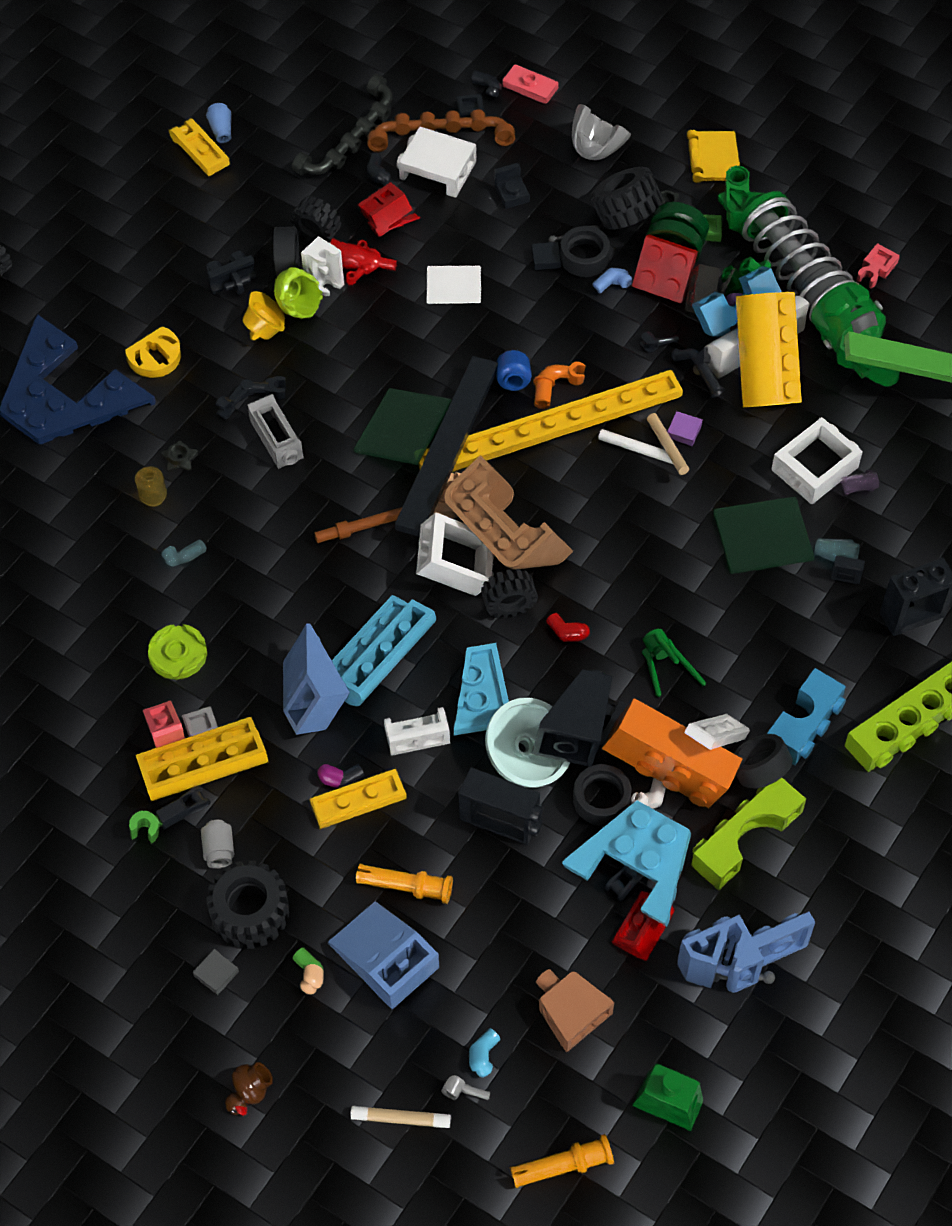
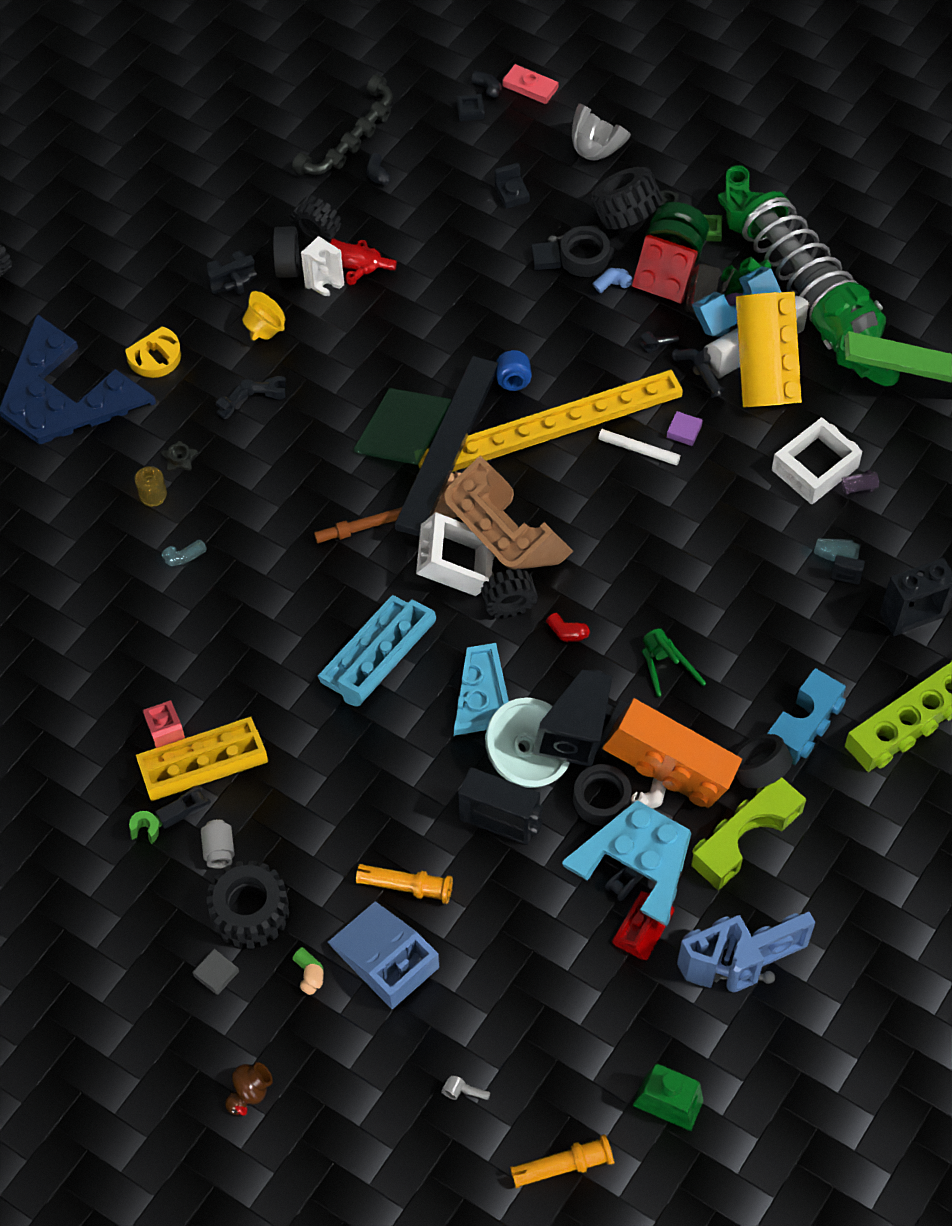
(177, 651): lime tile -> none
(199, 721): light grey tile -> none
(200, 147): yellow plate -> none
(220, 121): medium blue cone -> none
(282, 453): light grey window -> none
(297, 293): lime hair -> none
(311, 685): medium blue slope -> none
(338, 778): arm -> none
(357, 798): yellow tile -> none
(386, 209): red piece -> none
(400, 1117): tan bar -> none
(417, 733): white hinge -> none
(438, 159): white panel -> none
(453, 284): white sticker -> none
(477, 121): dark orange bar -> none
(480, 1053): medium azure arm -> none
(547, 377): orange piece -> none
(572, 1007): nougat torso -> none
(668, 444): tan bar -> none
(712, 154): yellow piece -> none
(717, 731): white tile -> none
(763, 535): clear green piece -> none
(878, 263): coral plate -> none

